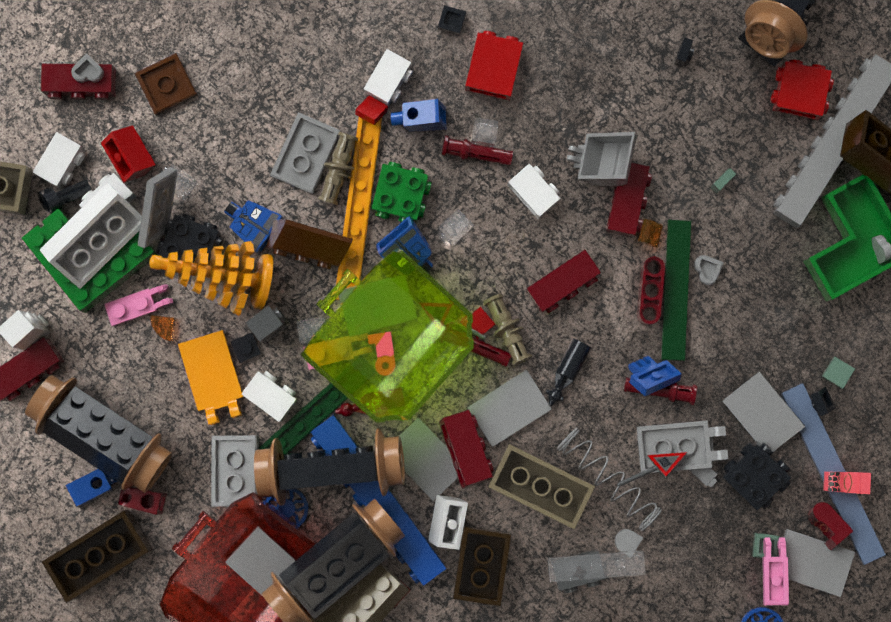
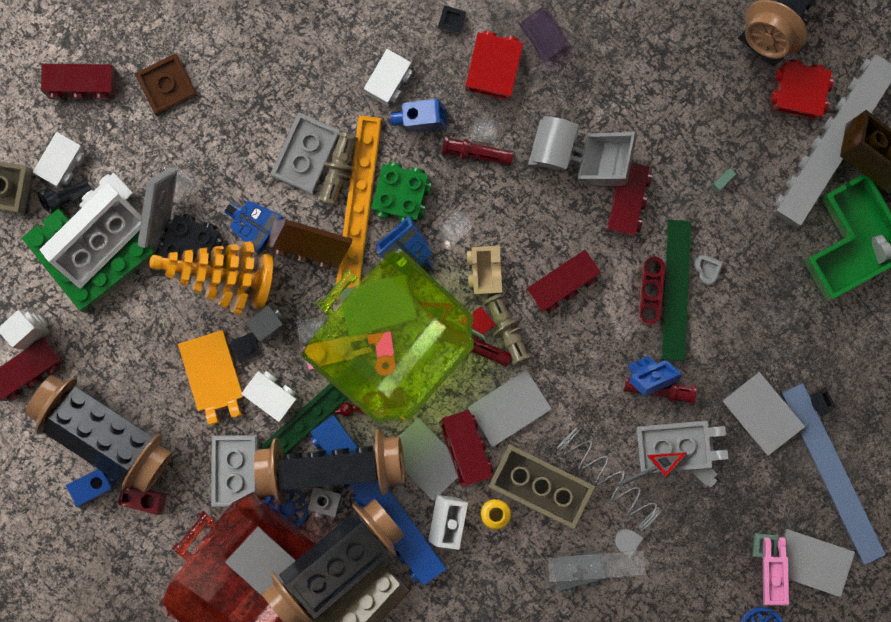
(86, 70): light grey tile -> none
(97, 555): dark brown brick -> none
(128, 153): red brick -> none
(136, 305): bright pink hinge -> none
(163, 326): clear orange tile -> none
(332, 505): none -> light grey brick
(371, 110): red tile -> none
(482, 565): dark brown brick -> none
(485, 269): none -> tan cylinder
(495, 514): none -> yellow head
(534, 191): white brick -> none
(545, 34): none -> clear purple brick
(553, 143): none -> light grey brick
(568, 369): black wheel -> none
(650, 233): clear orange tile -> none
(685, 52): black plate -> none
(757, 474): black brick -> none
(830, 524): dark red leg -> none
(838, 372): sand green tile -> none
(847, 482): coral leg -> none

